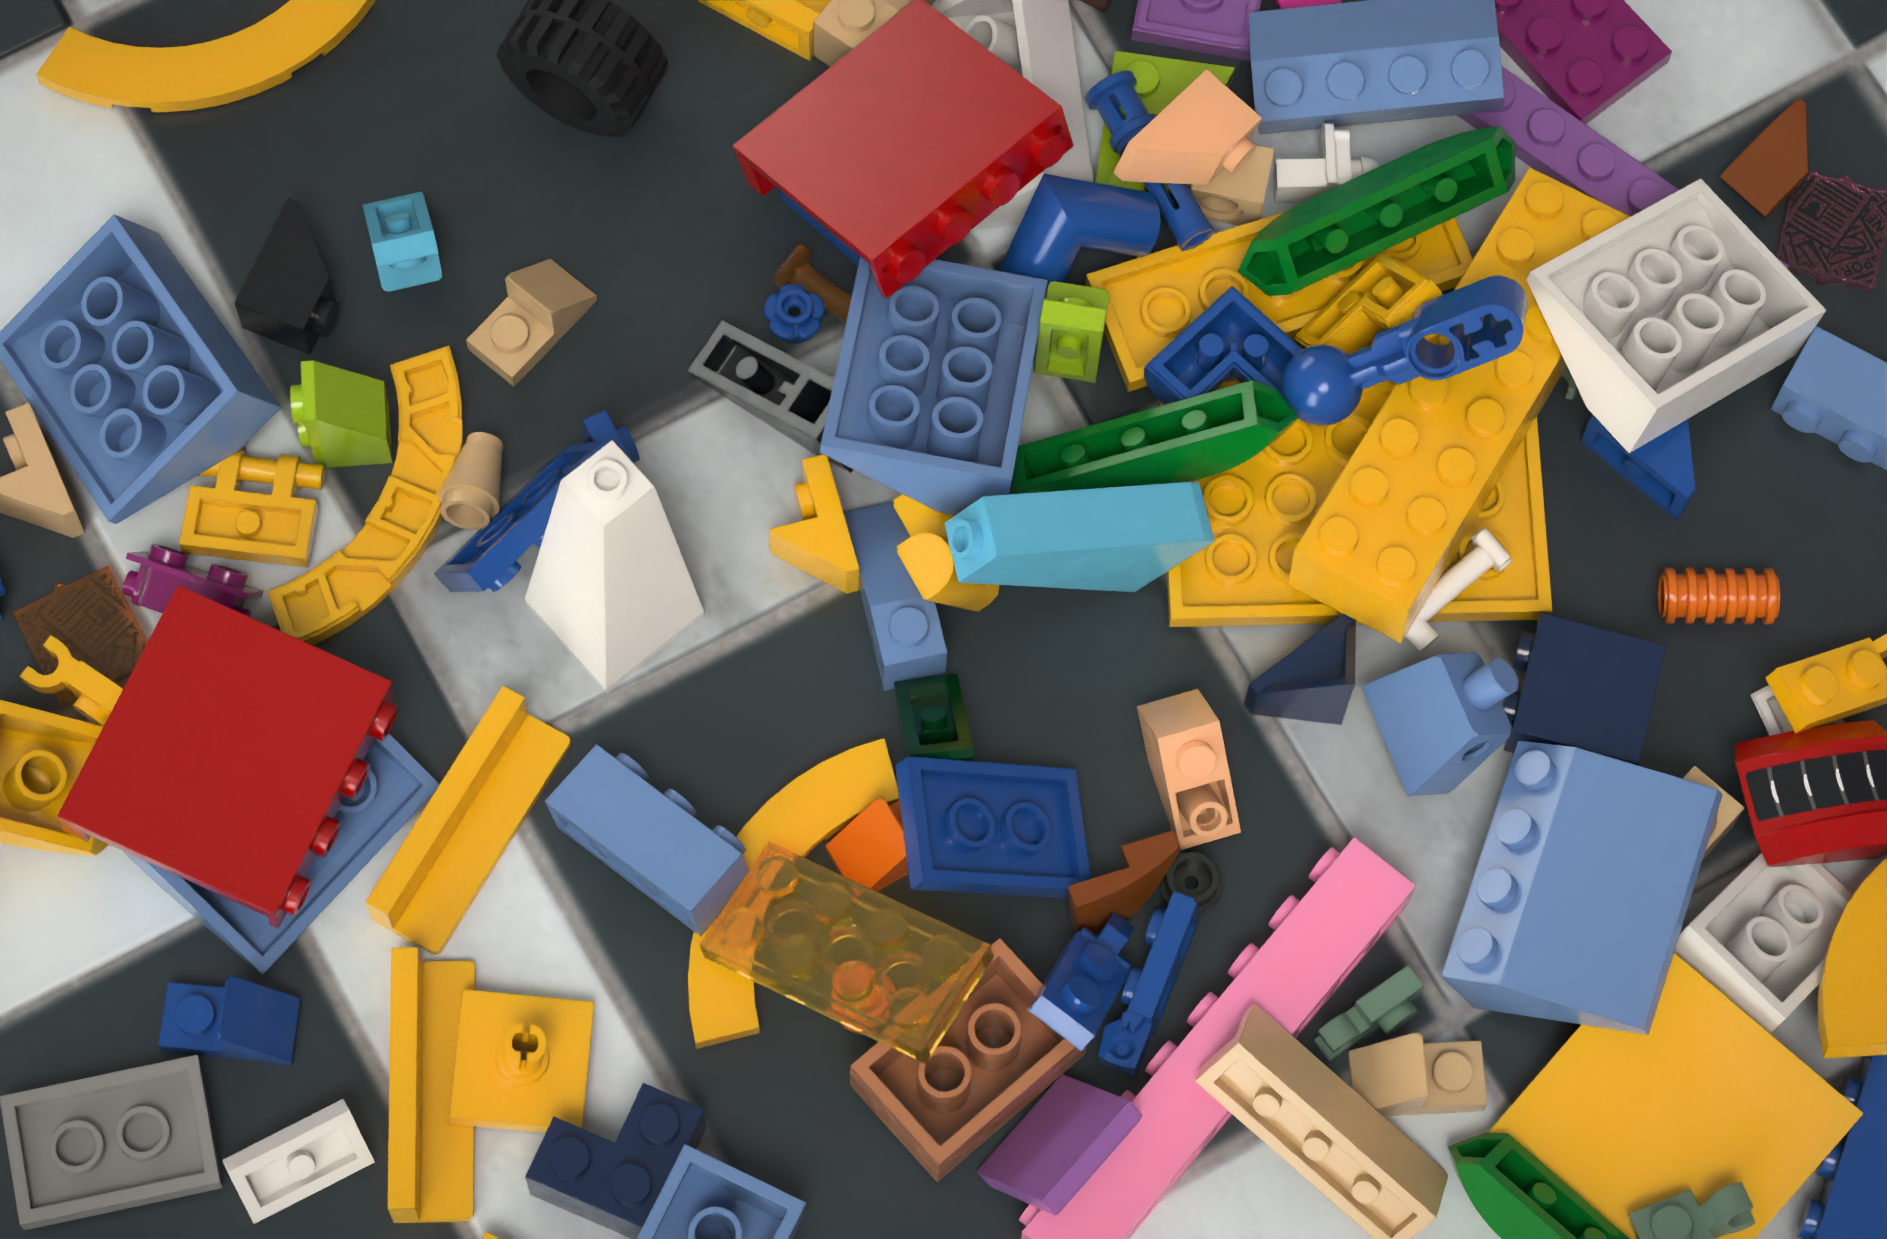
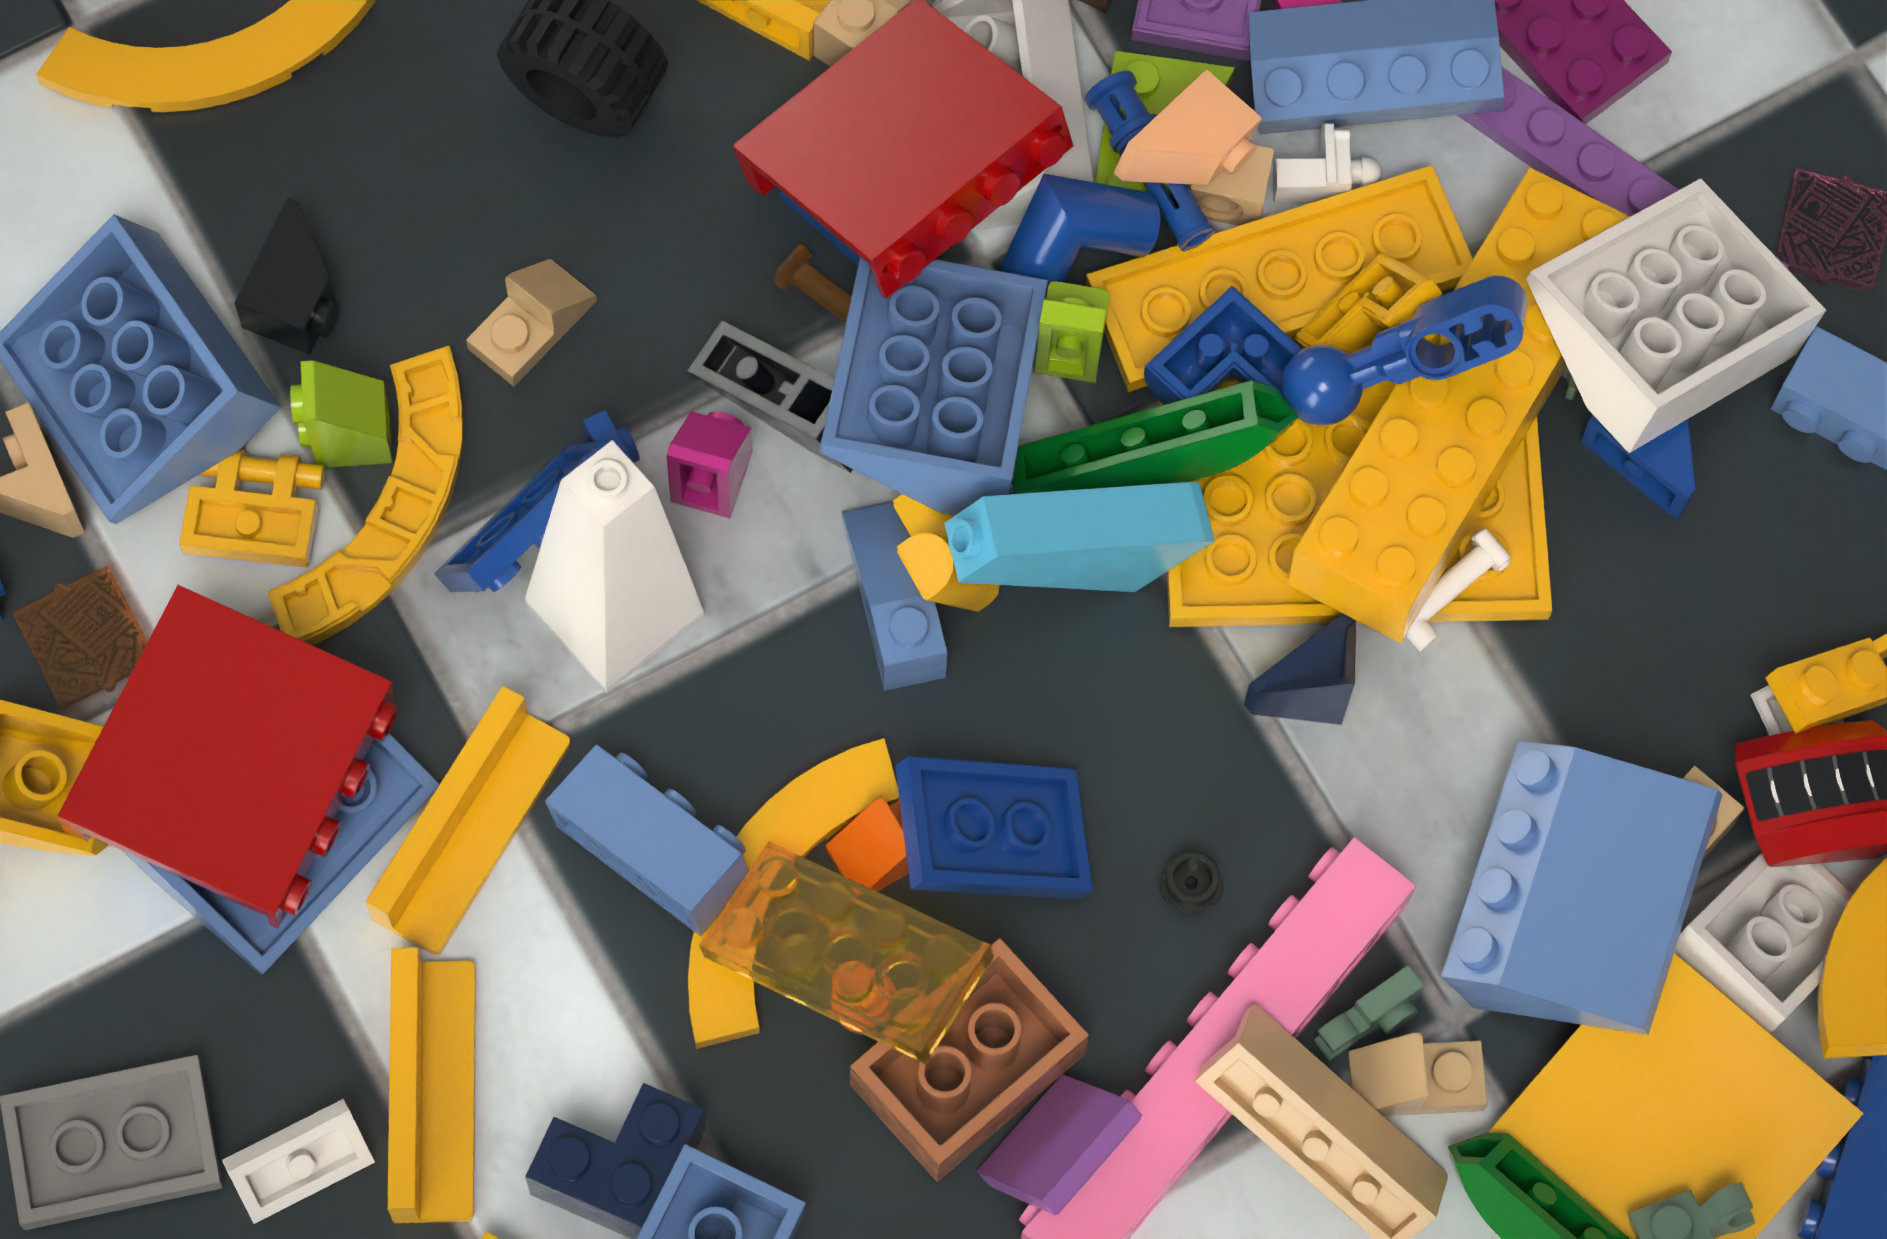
(94, 691): yellow plate -> none
(166, 568): magenta hinge -> none
(230, 1022): blue slope -> none
(403, 241): medium azure slope -> none
(474, 483): tan cone -> none
(520, 1061): yellow tile -> none
(709, 462): none -> dark pink slope
(794, 328): blue plate -> none
(822, 539): yellow slope -> none
(933, 718): dark green slope -> none
(1084, 982): blue hinge -> none
(1124, 890): dark orange slope -> none
(1151, 987): blue hinge -> none
(1190, 767): light nougat slope -> none
(1380, 210): green brick -> none
(1442, 718): medium blue torso -> none
(1583, 688): dark blue brick -> none
(1718, 596): orange piece -> none
(1773, 162): dark orange slope -> none

